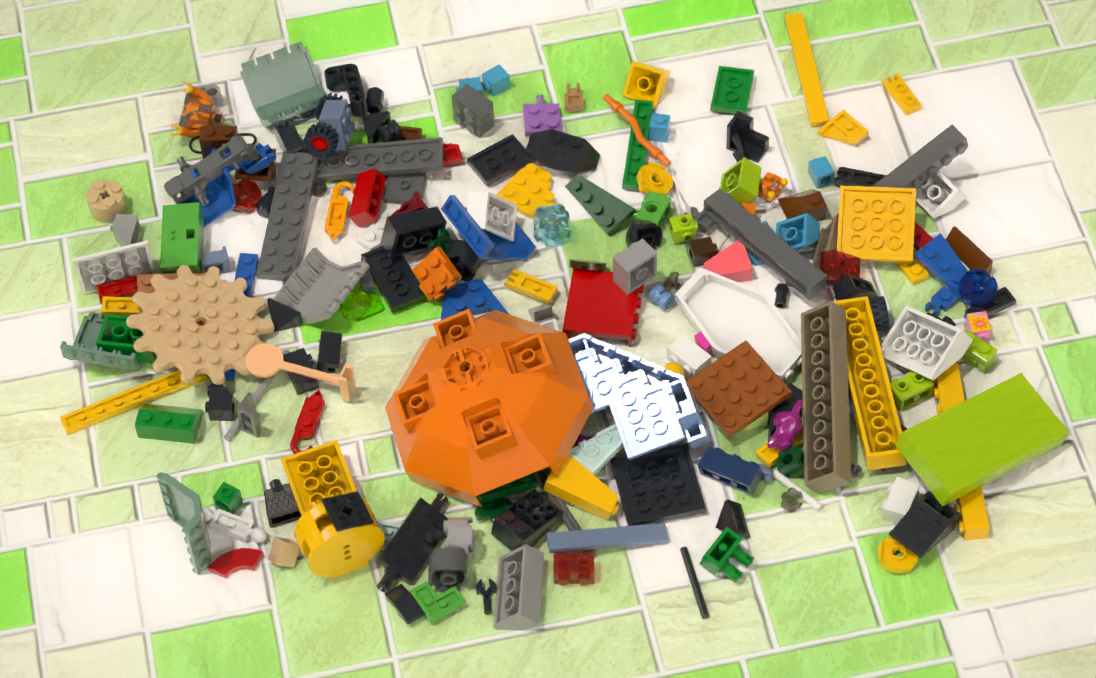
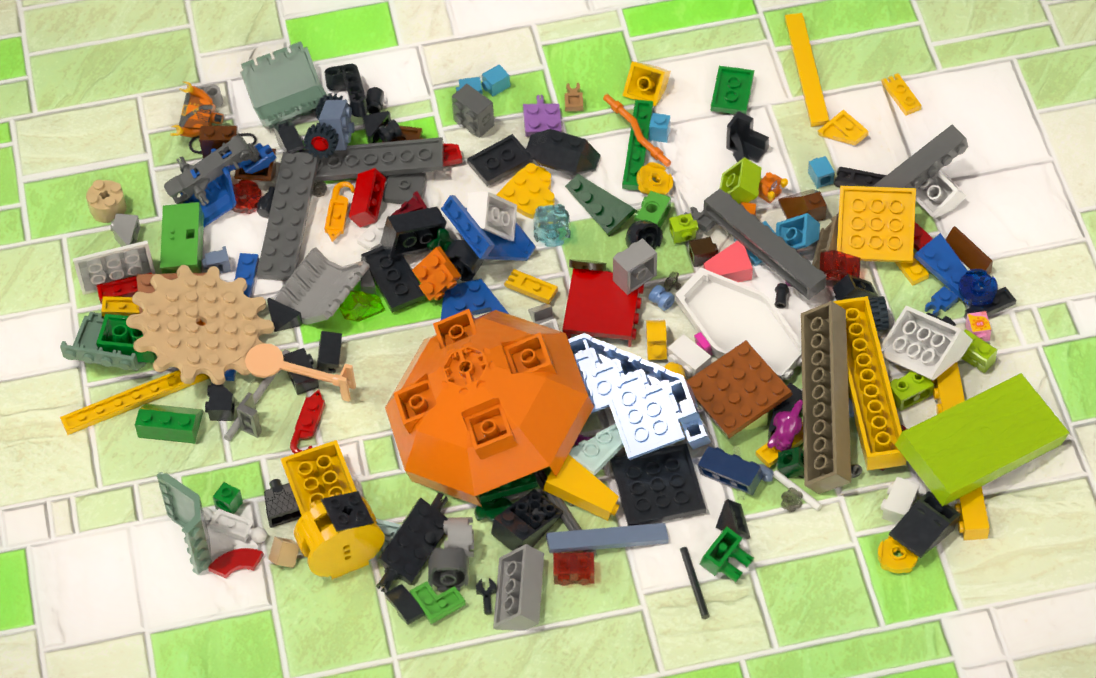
(656, 339): none -> yellow brick

